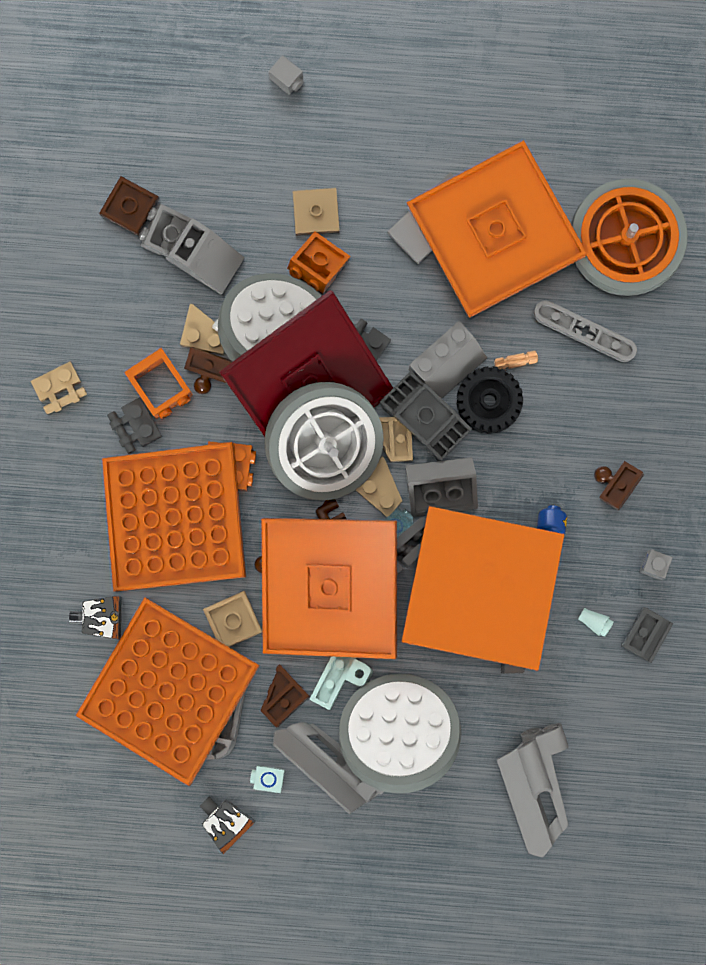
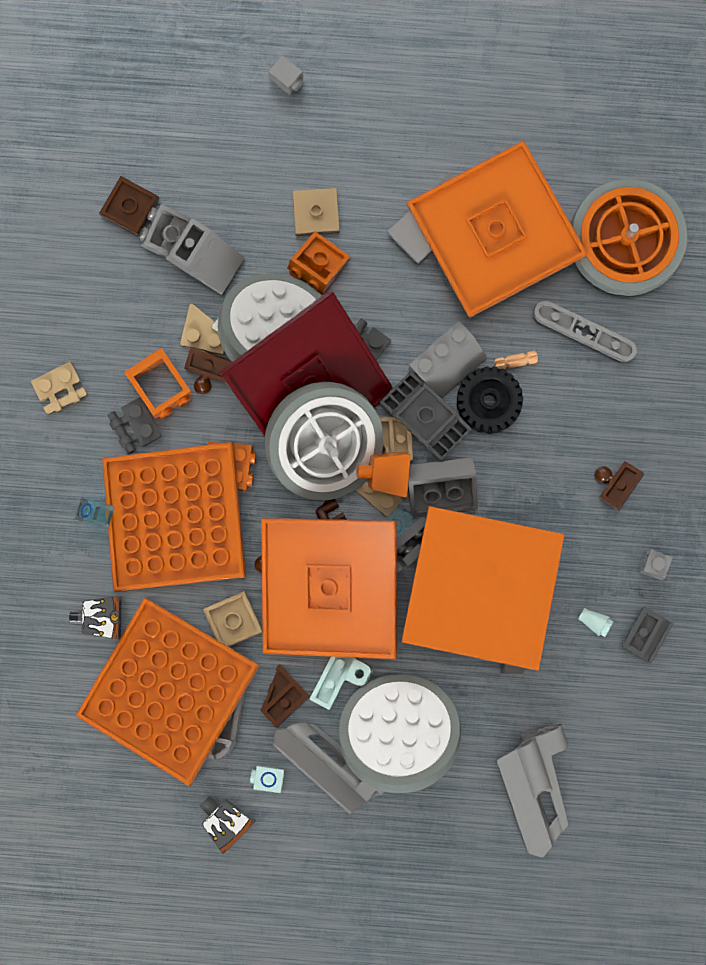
(94, 513): none -> clear light blue brick
(387, 472): none -> orange torso
(552, 519): blue head -> none

